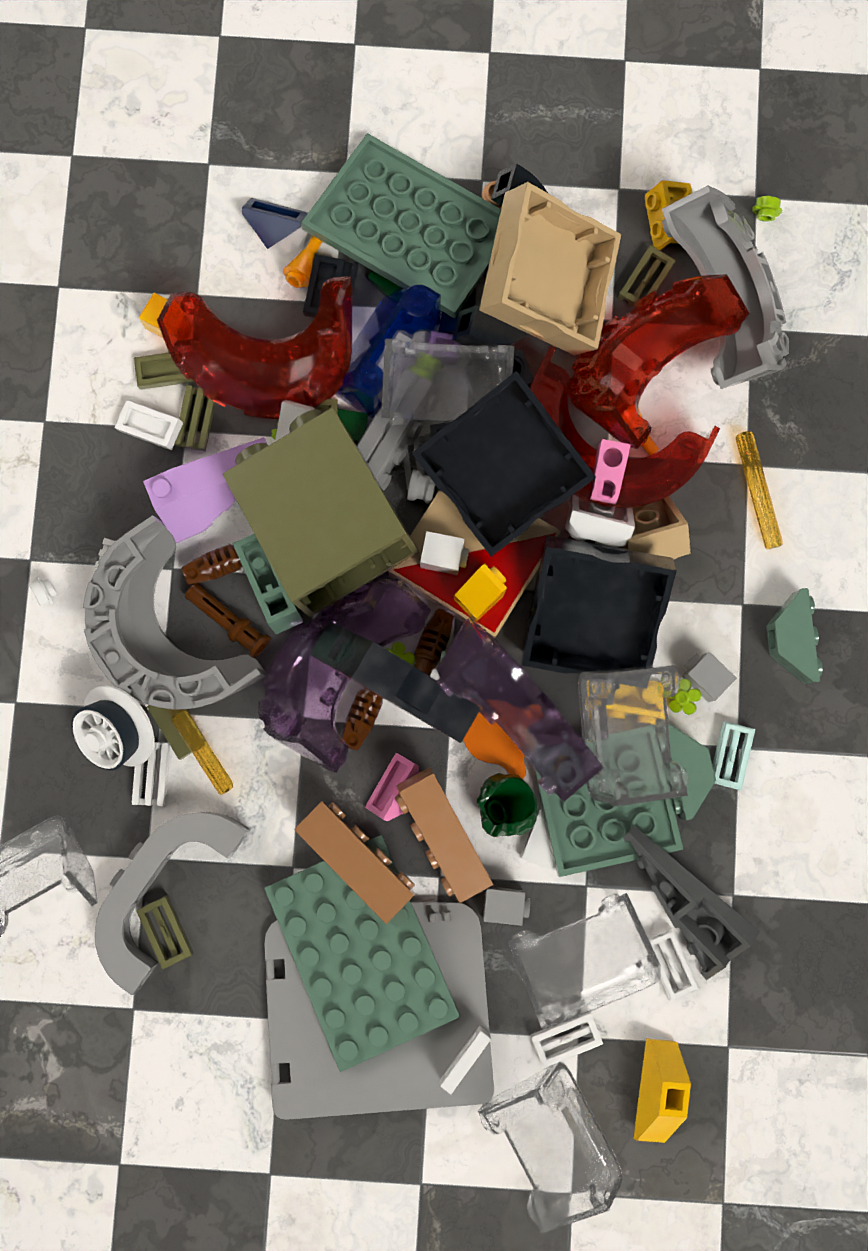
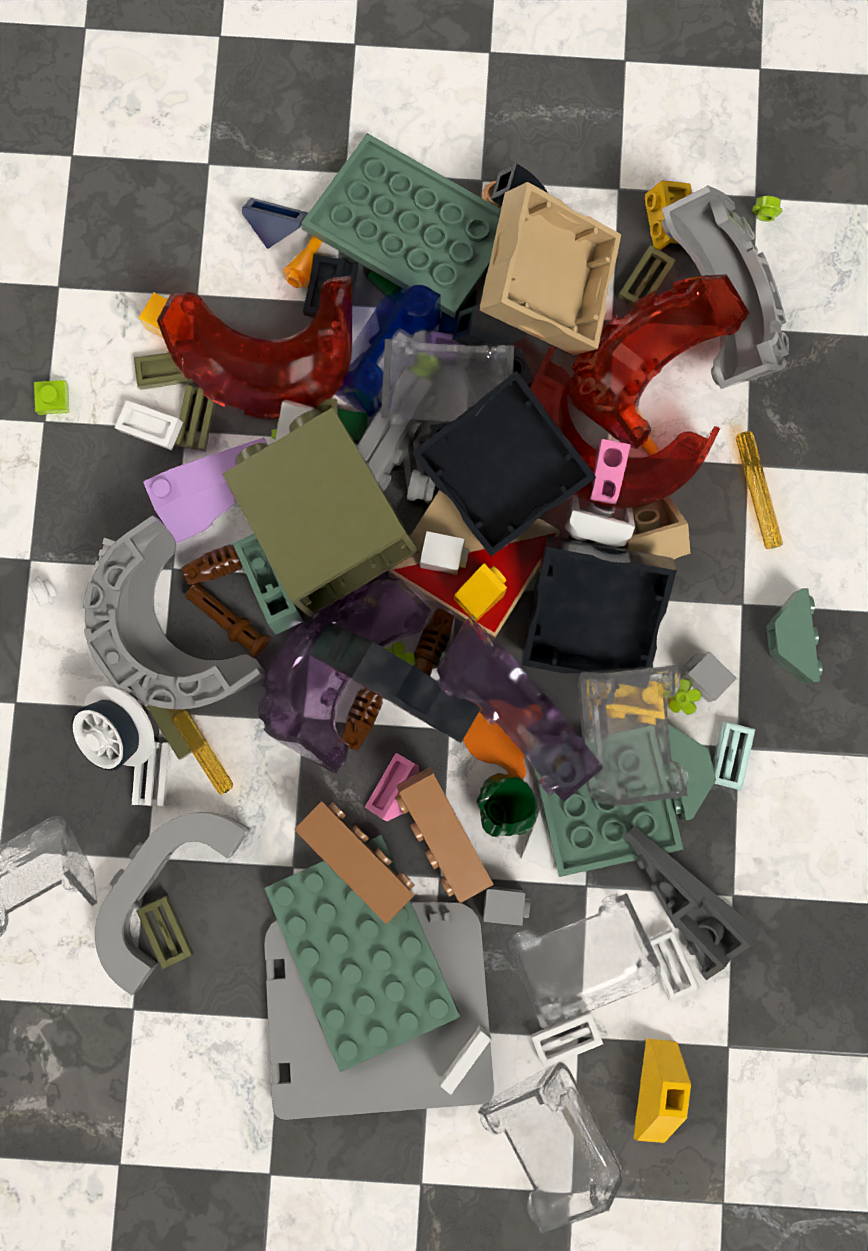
(51, 397): none -> lime plate

